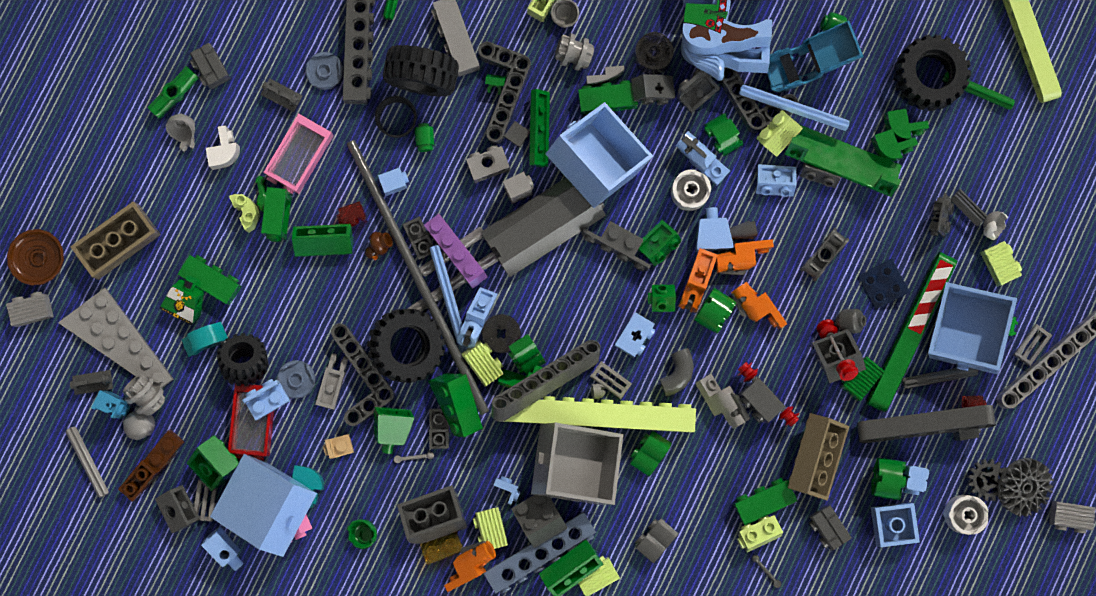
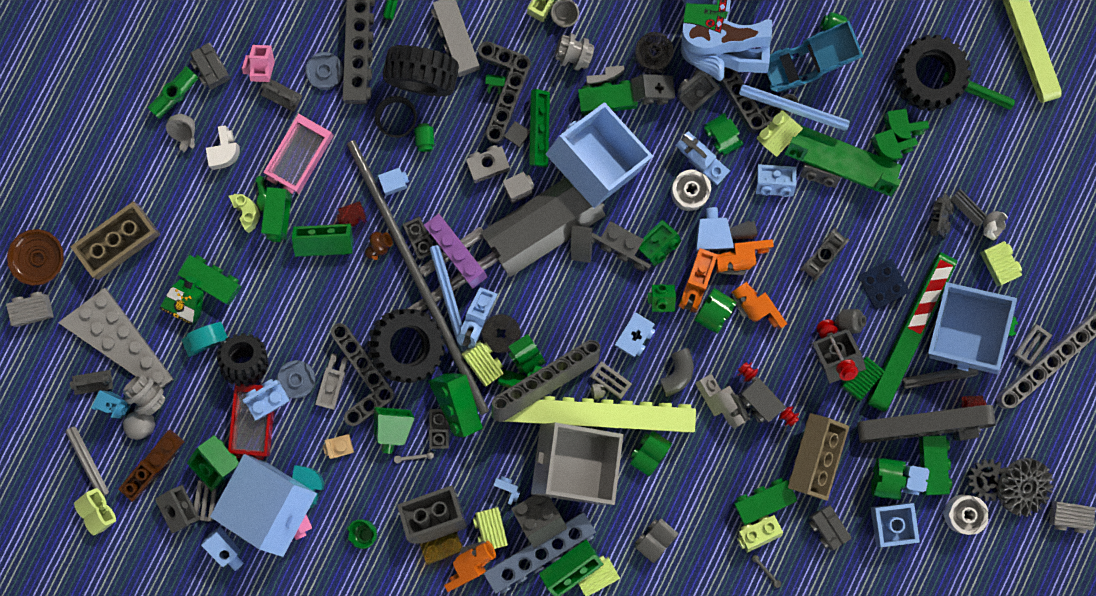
(94, 511): none -> yellowish green brick
(259, 63): none -> bright pink brick
(581, 243): none -> dark grey slope
(934, 458): none -> green brick

